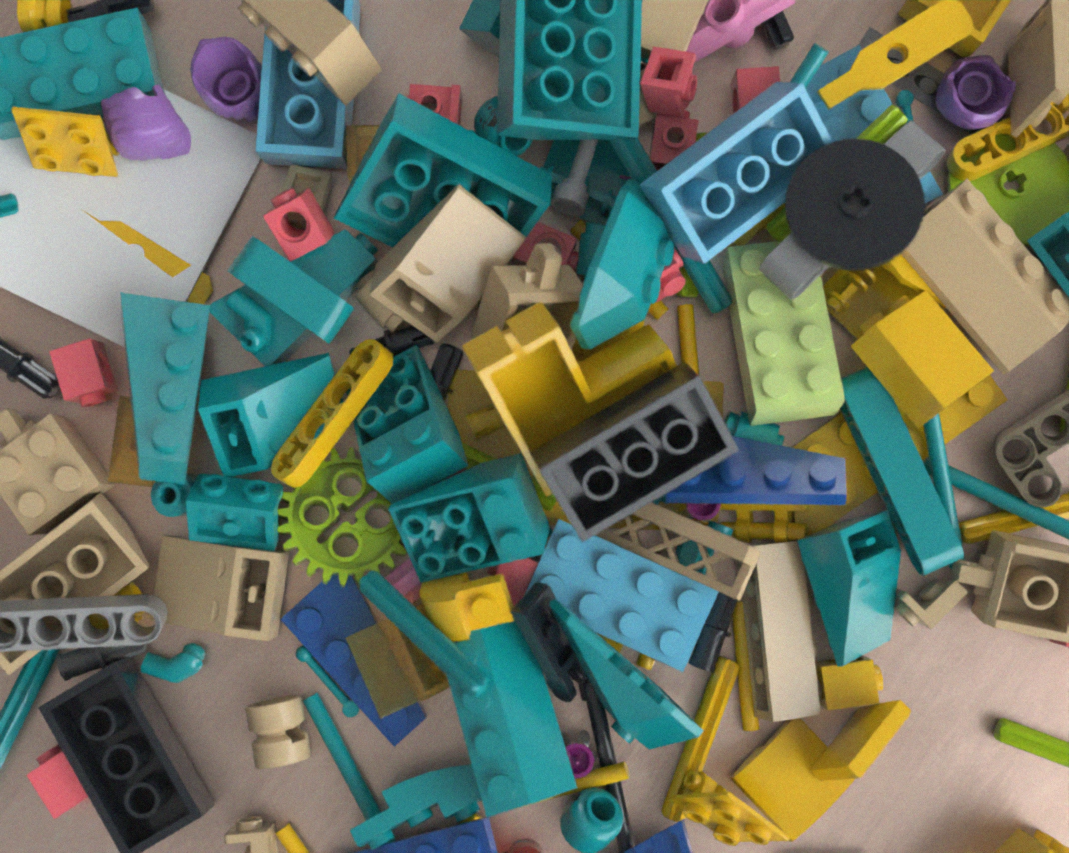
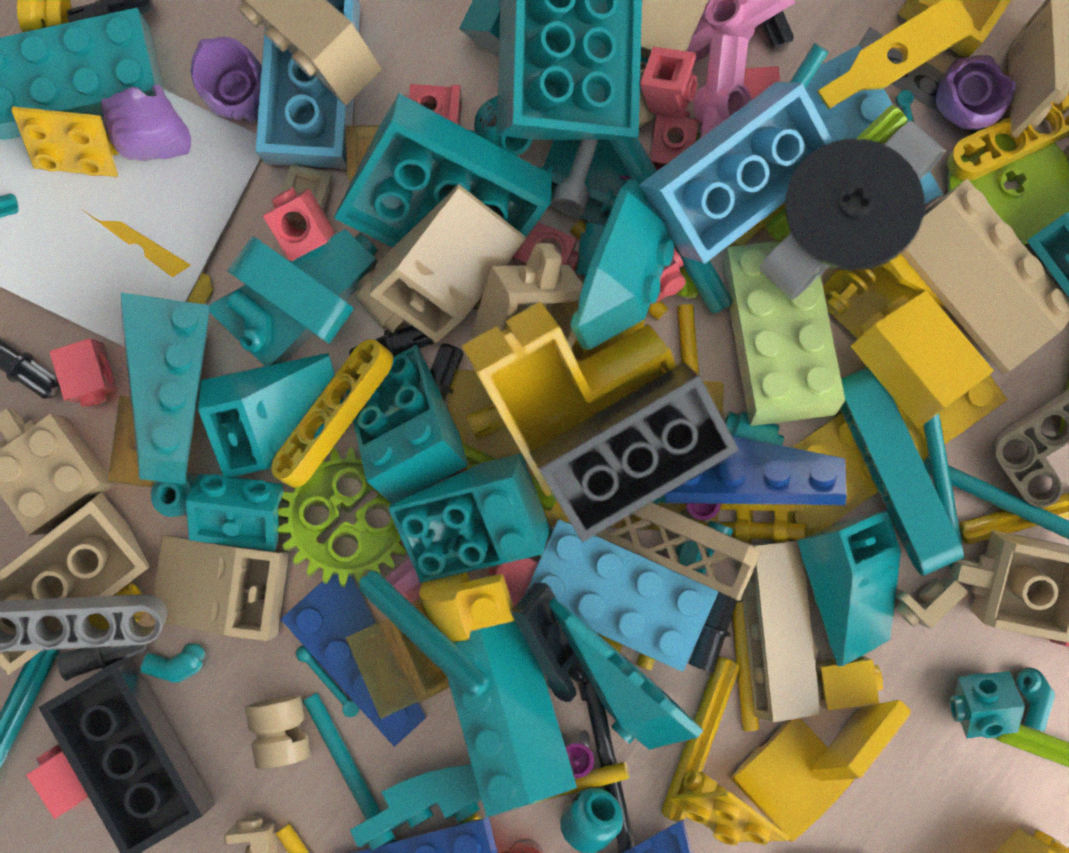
(724, 83): none -> bright pink piece
(987, 704): none -> teal brick
(1038, 695): none -> teal arm

